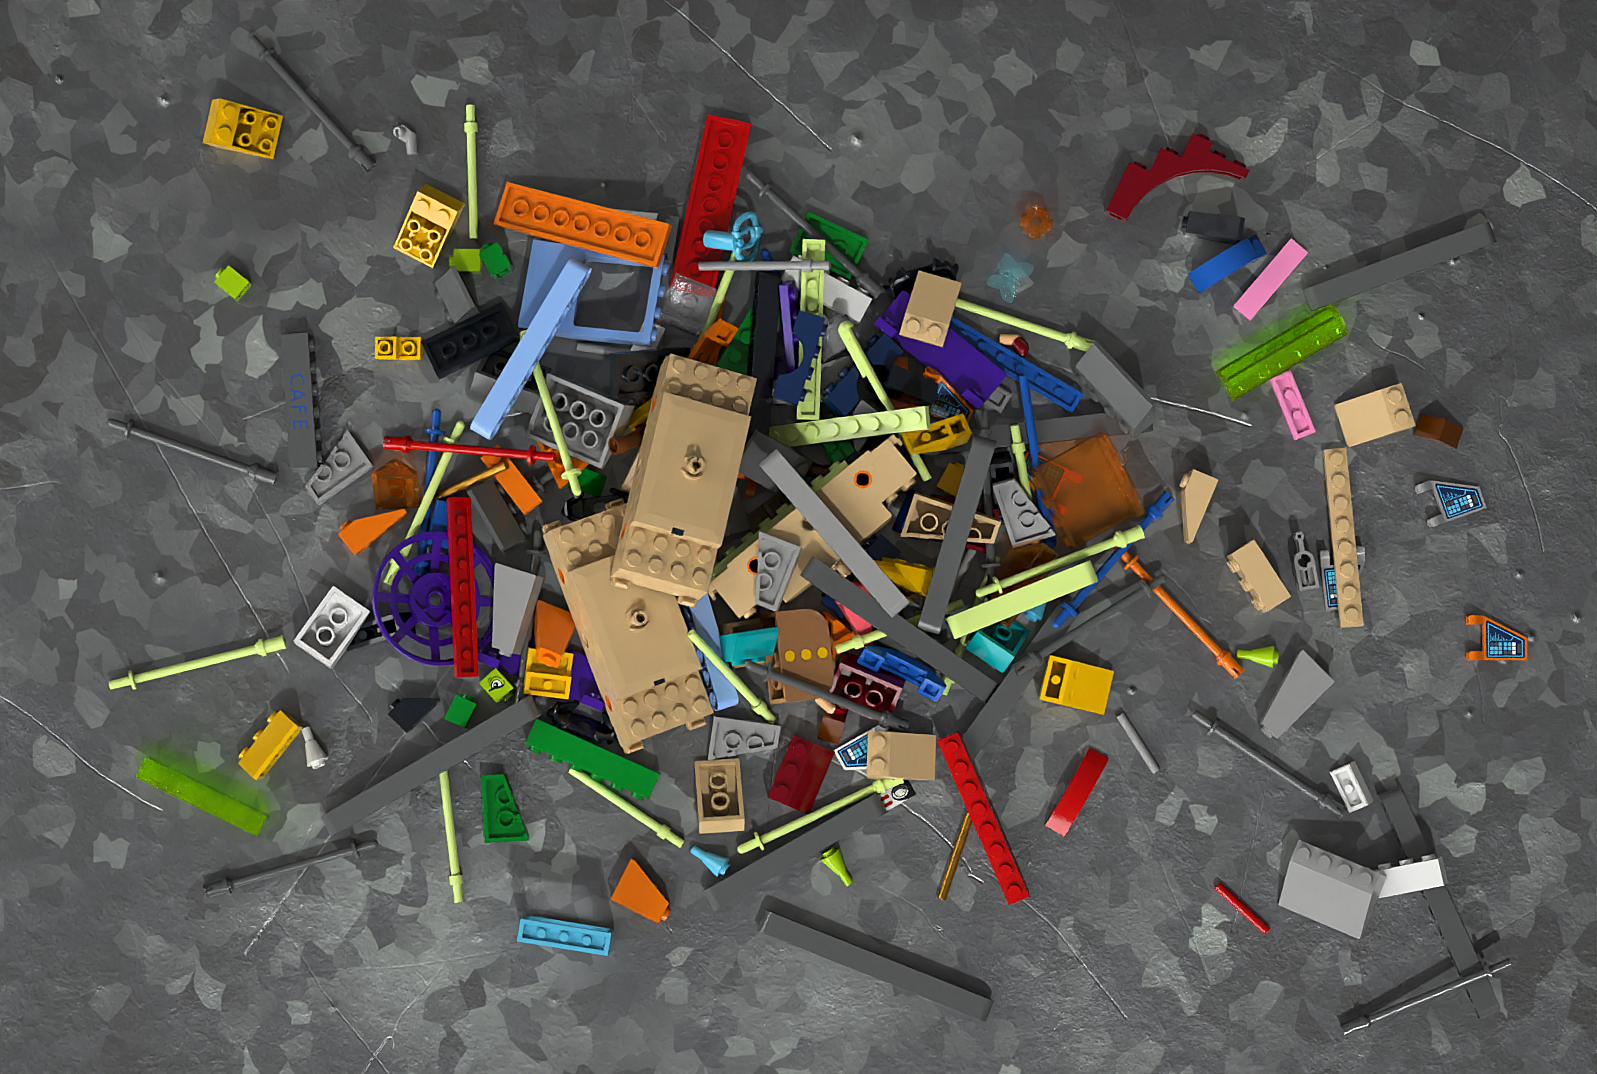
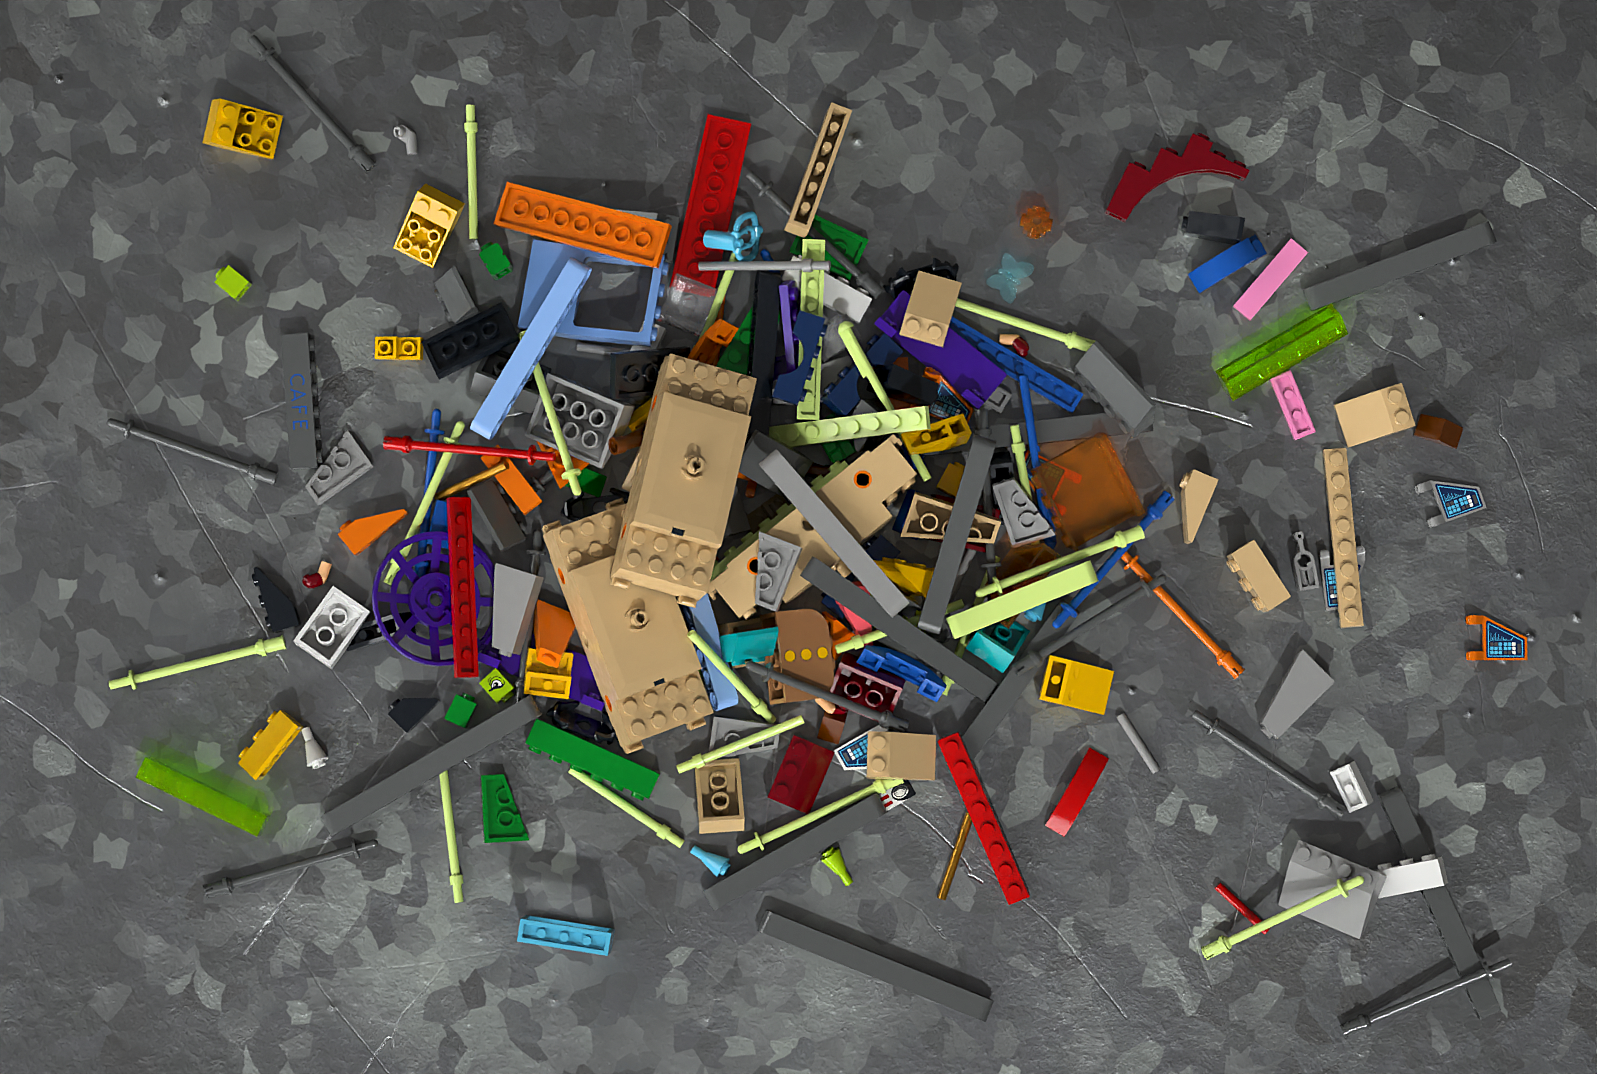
(279, 607): none -> black slope
(318, 578): none -> arm
(396, 486): clear orange slope -> none
(466, 261): lime brick -> none
(641, 894): orange slope -> none
(699, 760): none -> yellowish green bar
(818, 170): none -> tan brick
(1225, 943): none -> yellowish green bar
(1266, 656): lime cone -> none

